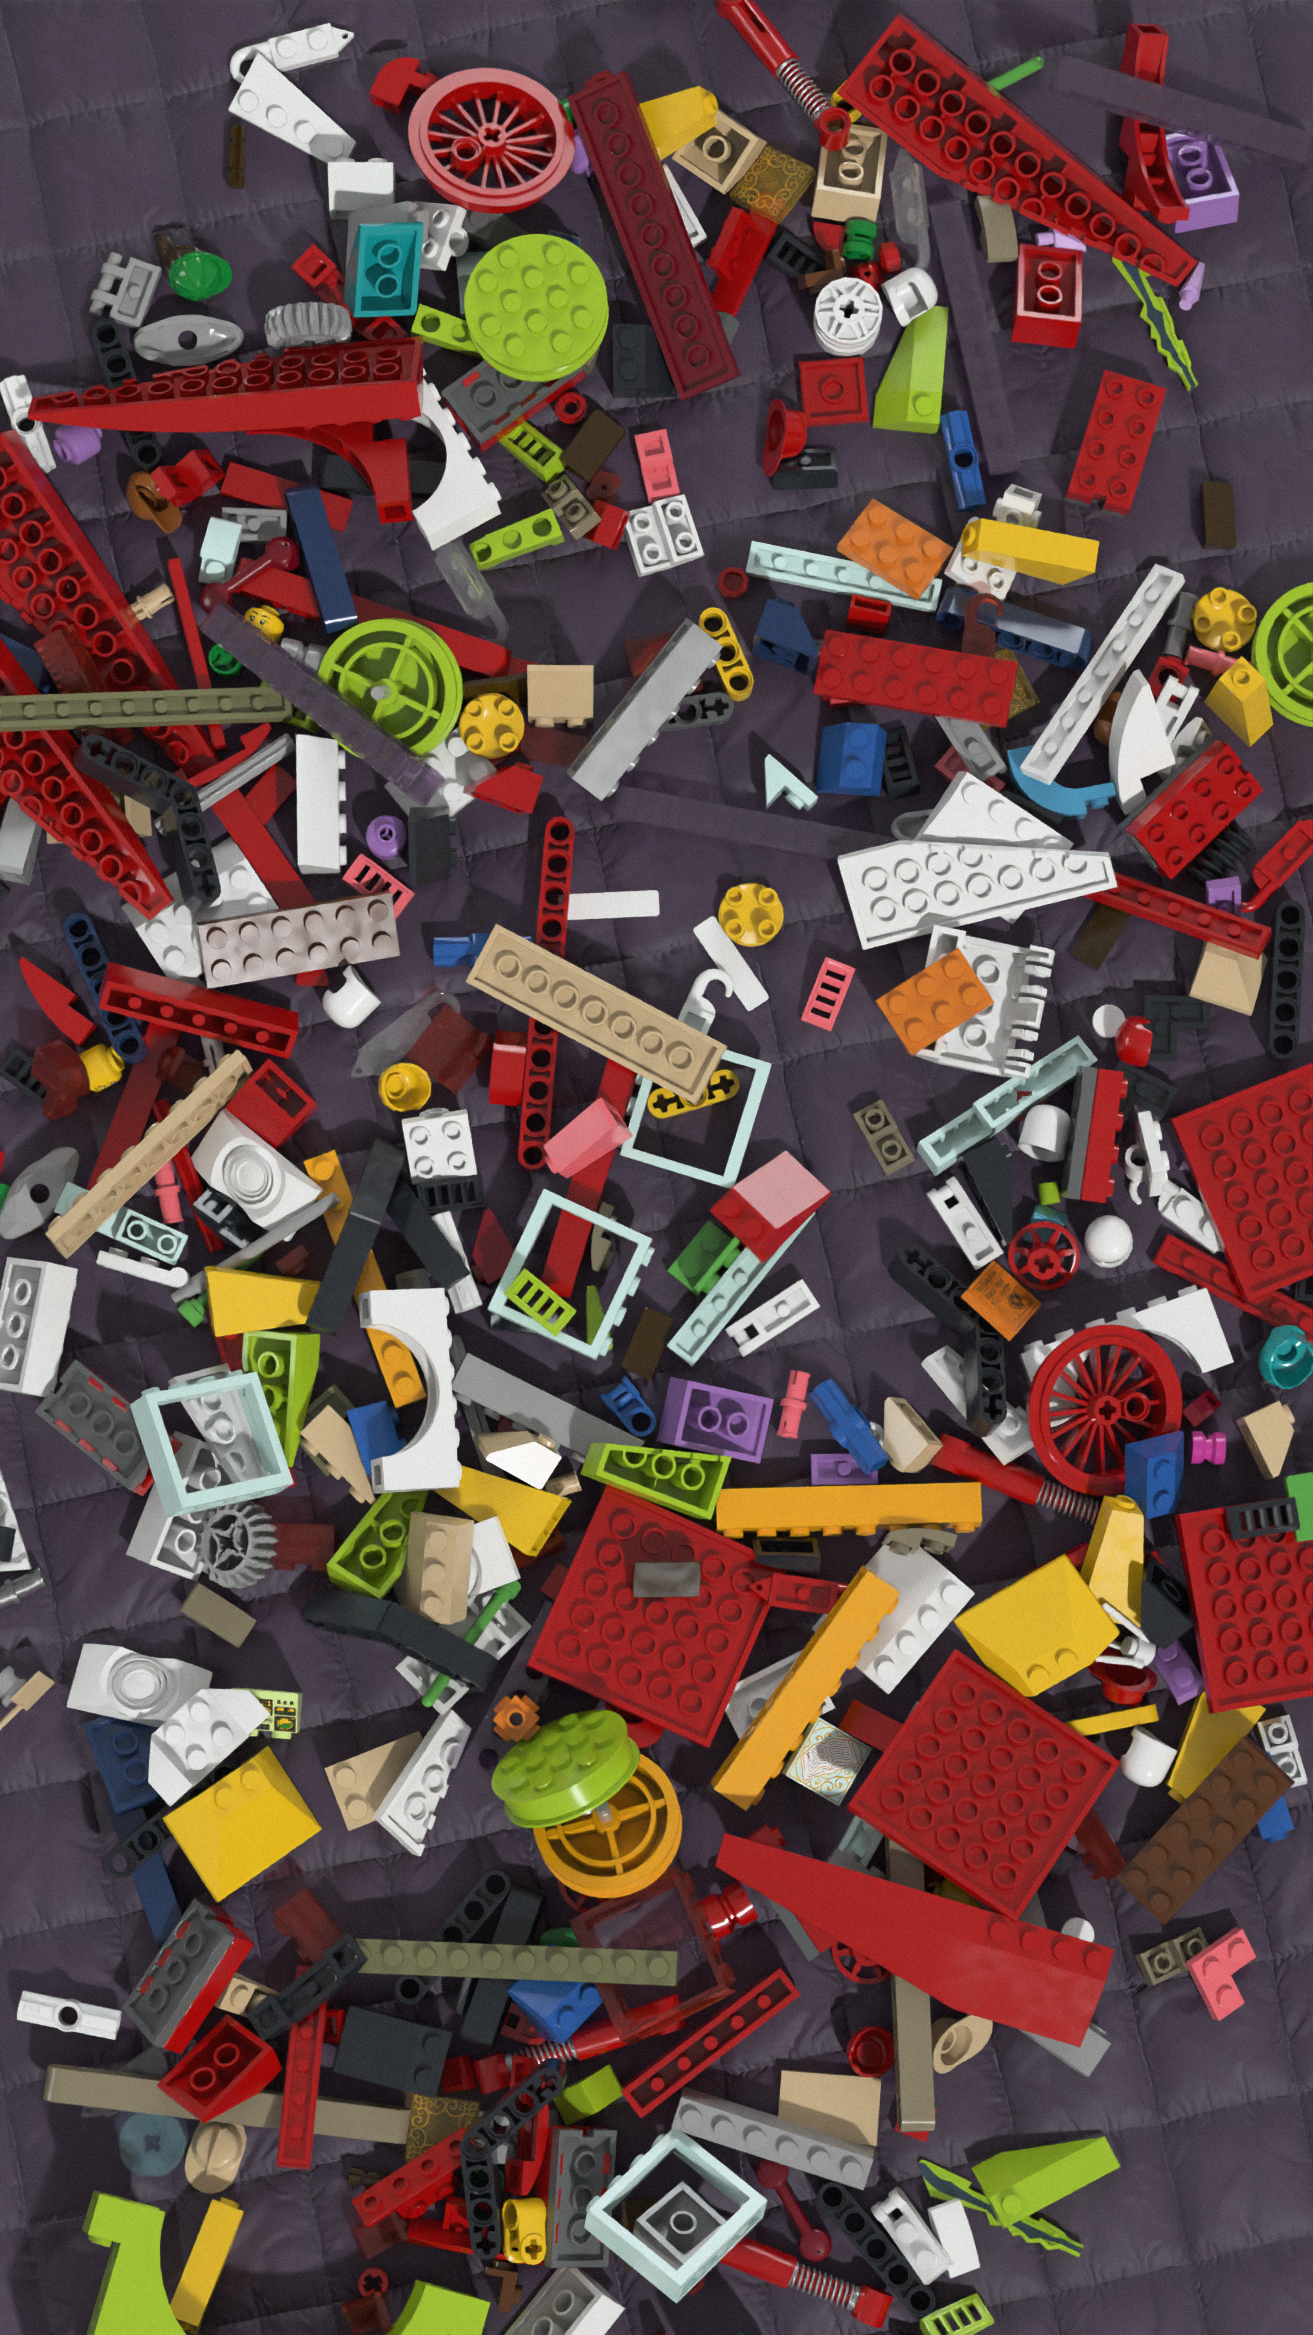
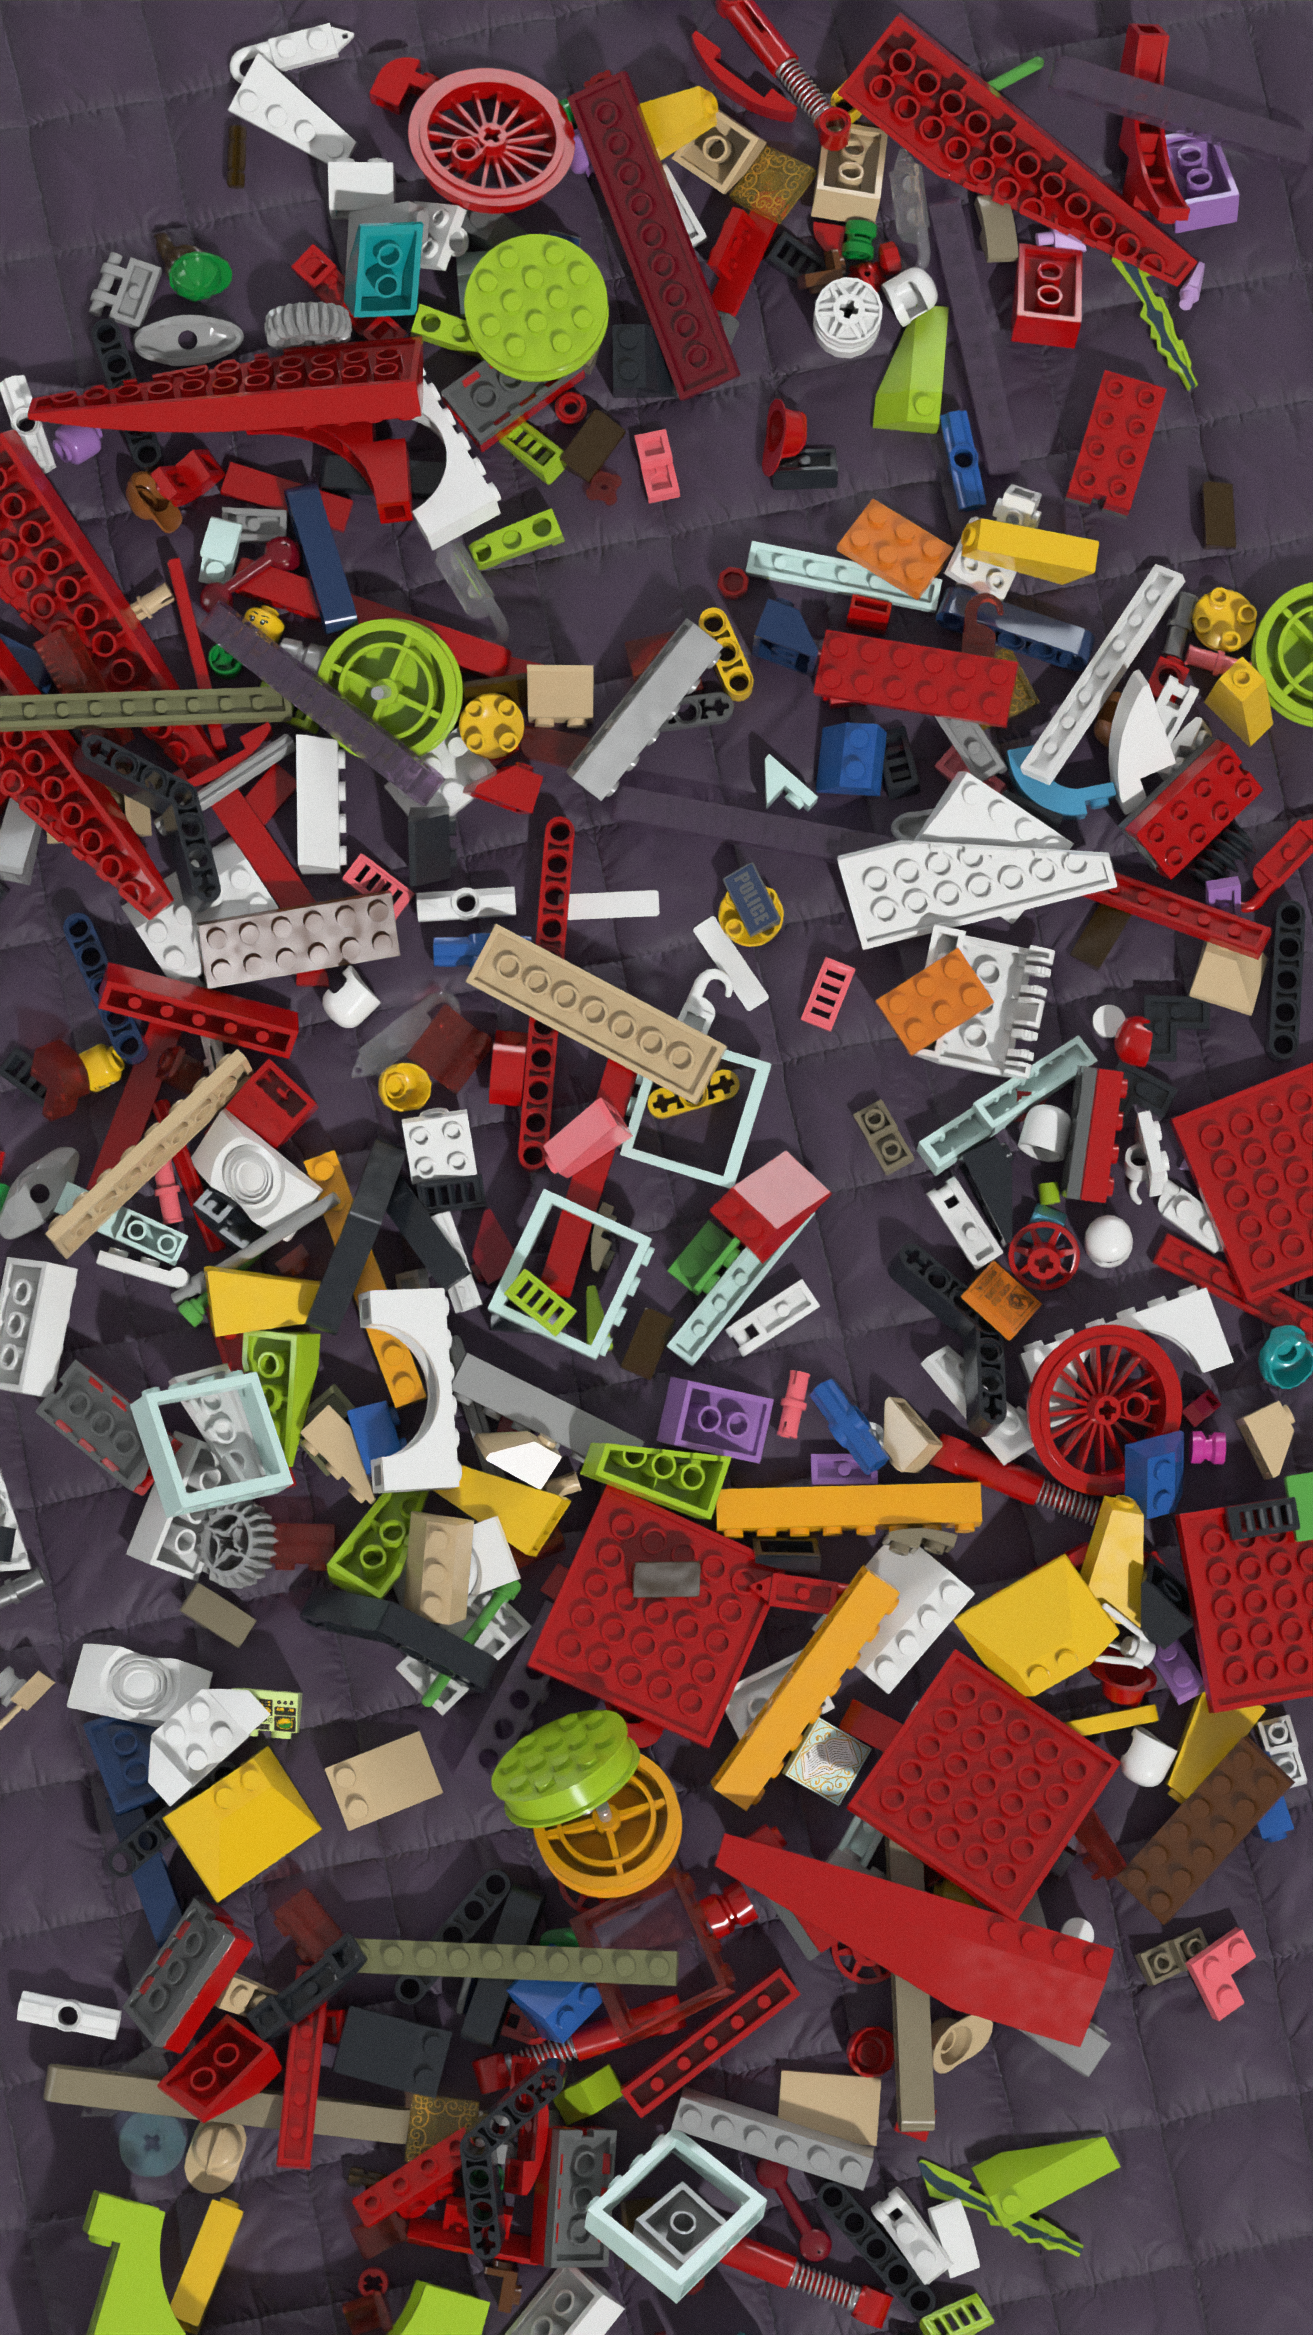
(57, 1003): red slope -> none
(390, 848): medium lavender head -> none
(415, 1794): white wing -> none
(443, 904): none -> white piece
(457, 2074): red tile -> none
(524, 2228): yellow piece -> none
(526, 1708): orange brick -> none
(571, 506): dark tan slope -> none
(611, 527): red piece -> none
(629, 1407): blue piece -> none
(662, 536): white slope -> none
(751, 899): none -> slope
(771, 106): none -> red slope
(833, 391): red tile -> none

